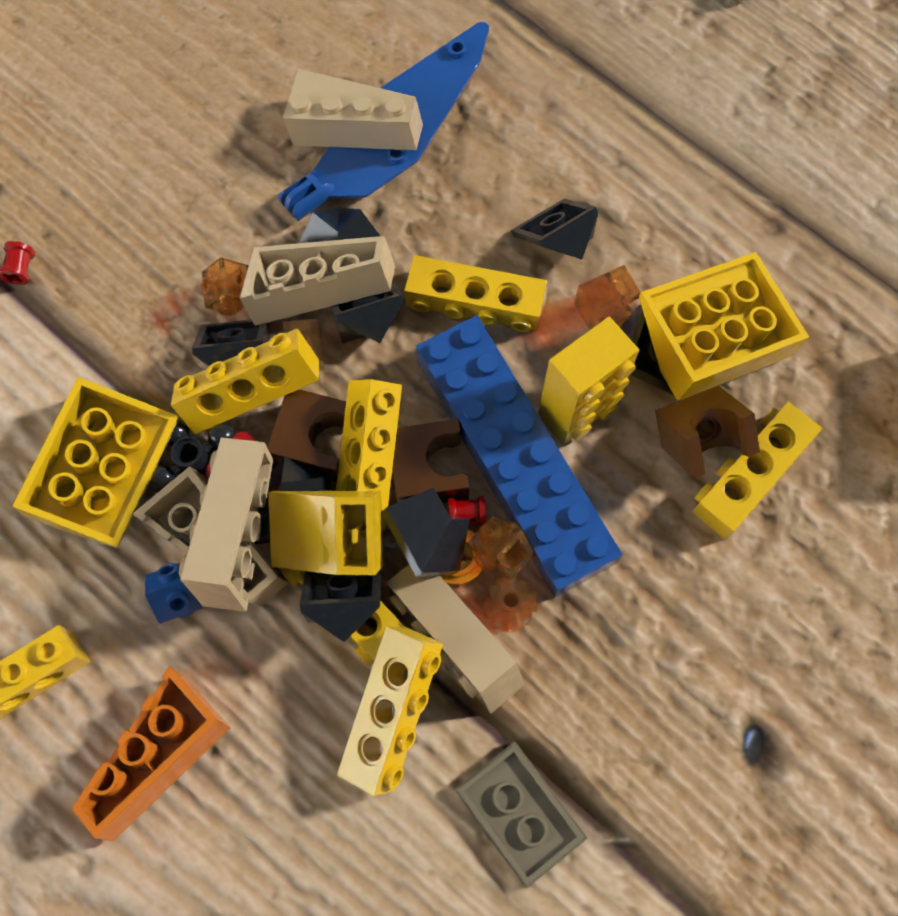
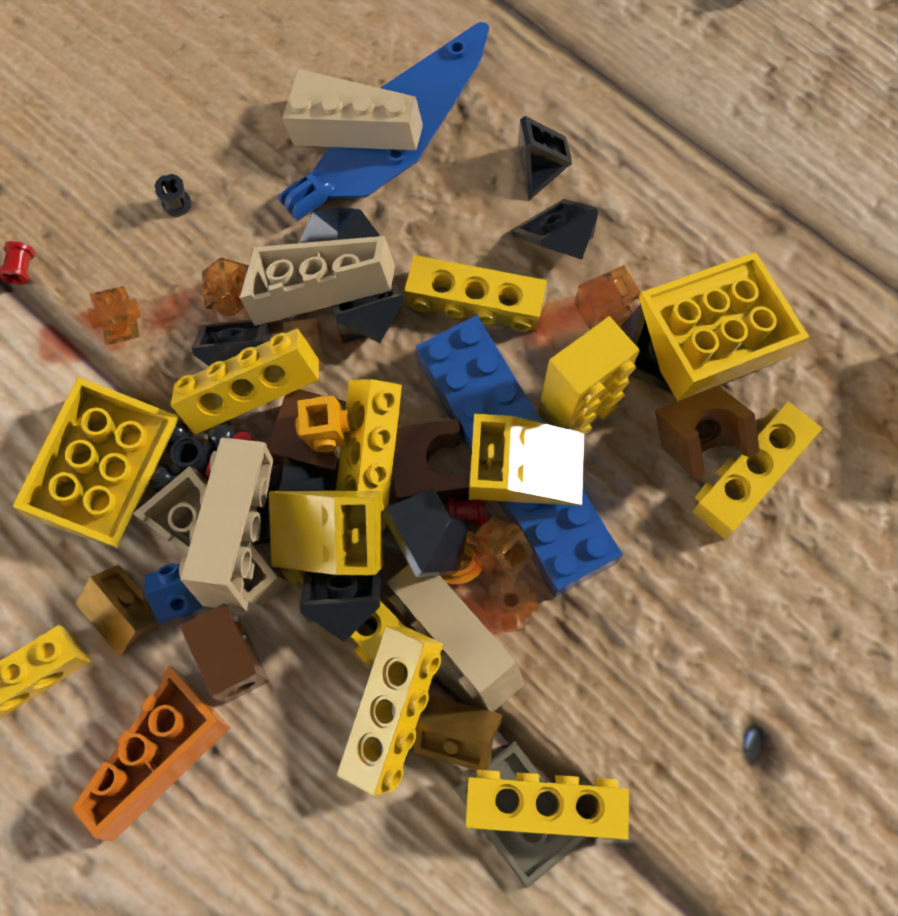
(114, 315): none -> clear orange brick
(116, 608): none -> pearl gold panel
(171, 200): none -> black bush
(224, 654): none -> reddish brown piece
(323, 423): none -> light orange brick
(456, 733): none -> pearl gold panel
(525, 461): none -> slope
(541, 154): none -> black slope
(608, 821): none -> yellow brick

